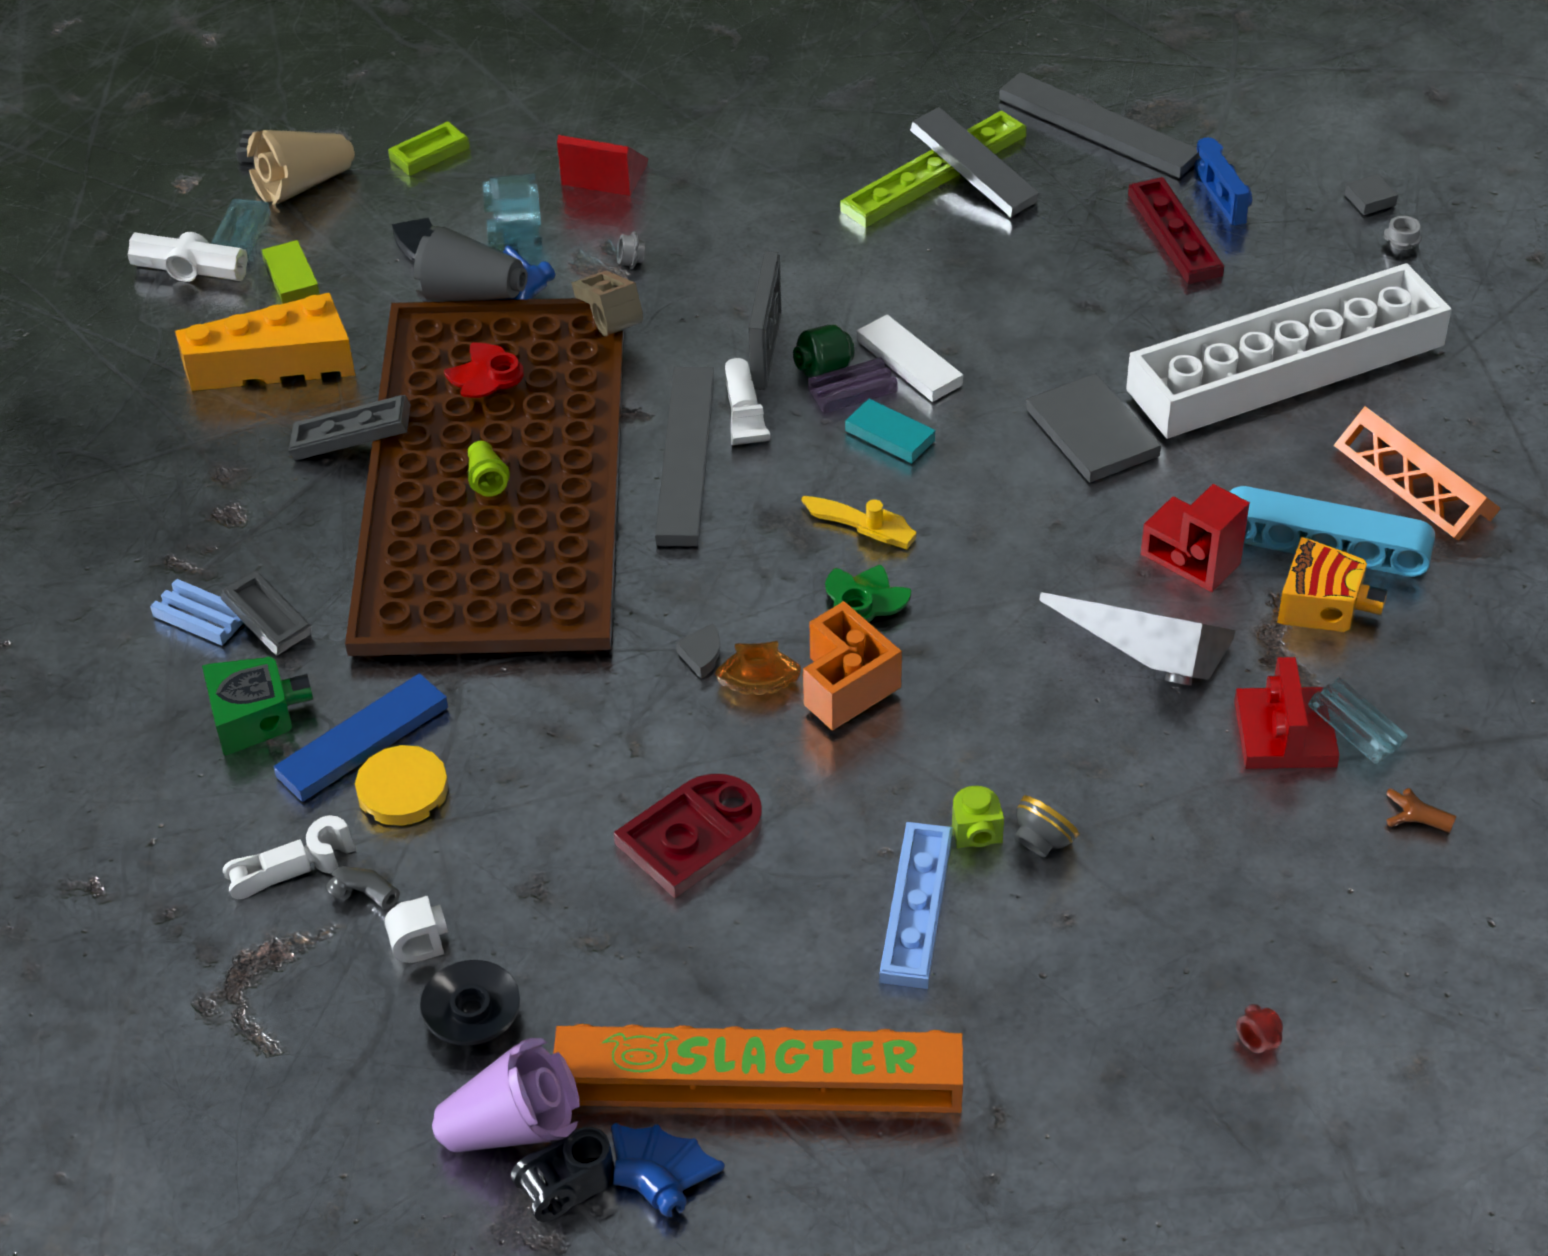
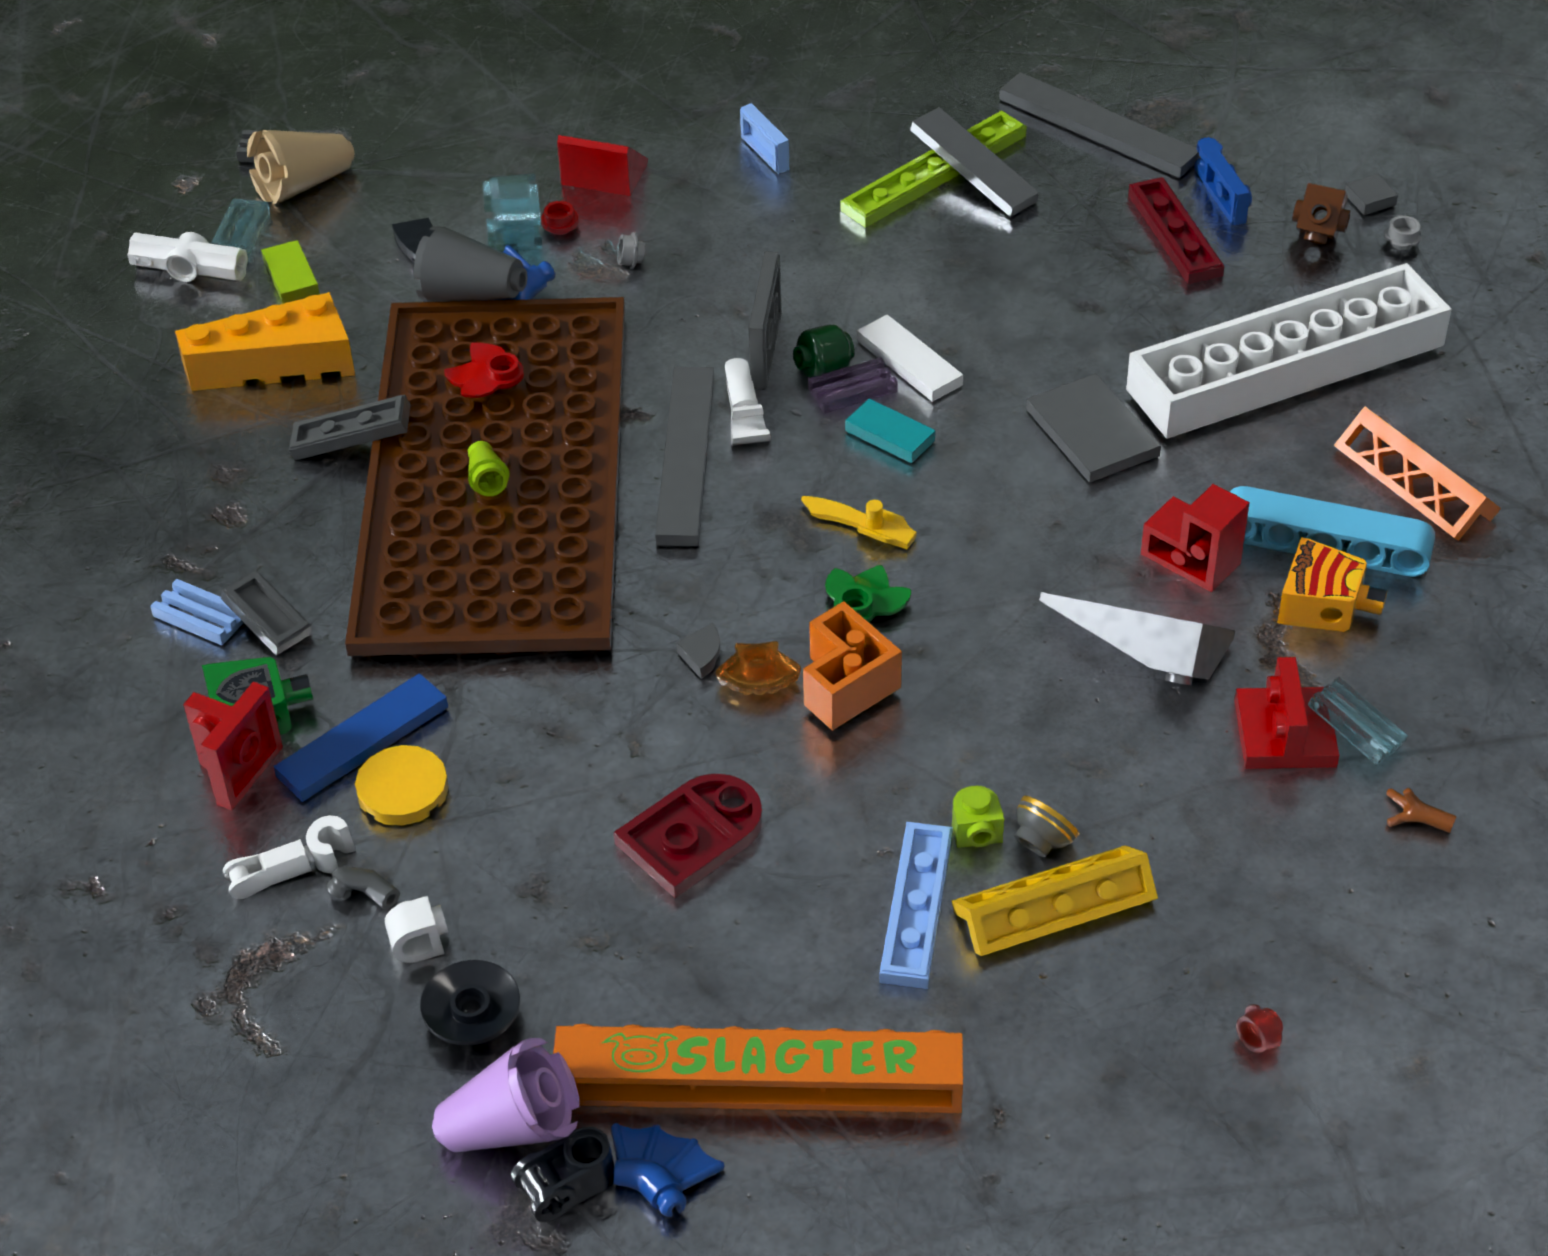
(234, 740): none -> red bracket
(428, 148): lime tile -> none
(559, 218): none -> red plate
(612, 301): dark tan plate -> none
(764, 138): none -> light blue tile
(1057, 899): none -> yellow fence
(1319, 200): none -> reddish brown brick

